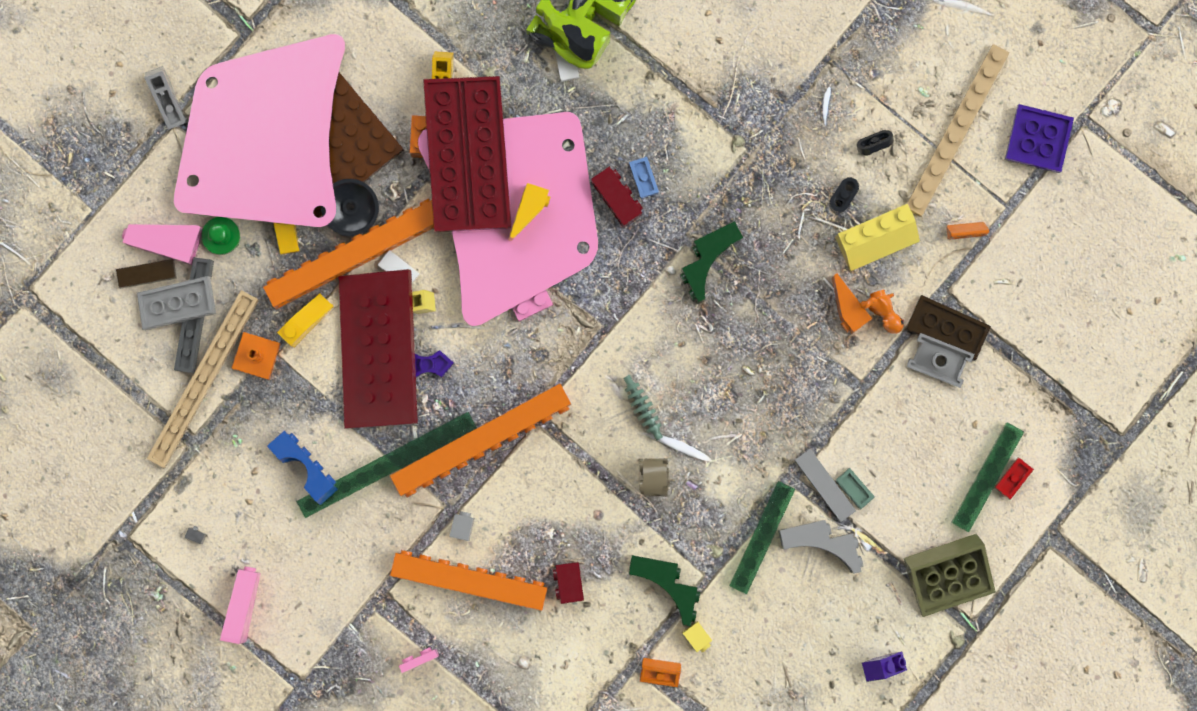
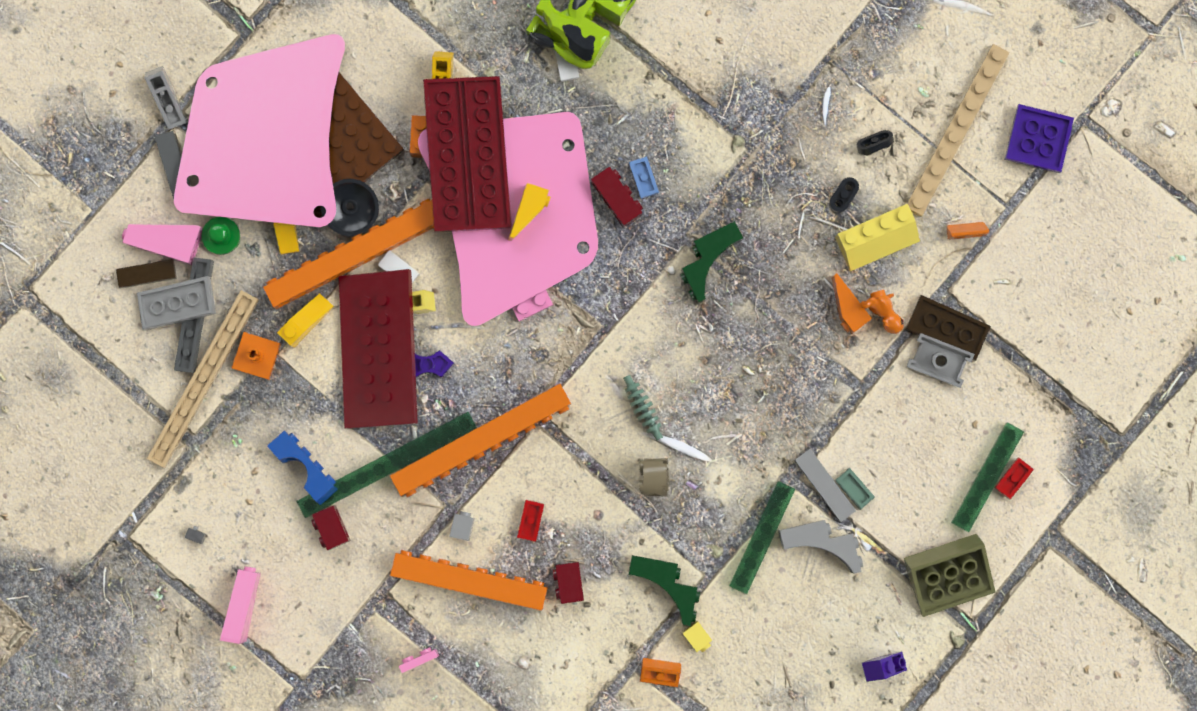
(170, 157): none -> dark grey tile
(330, 527): none -> dark red brick
(530, 520): none -> red plate

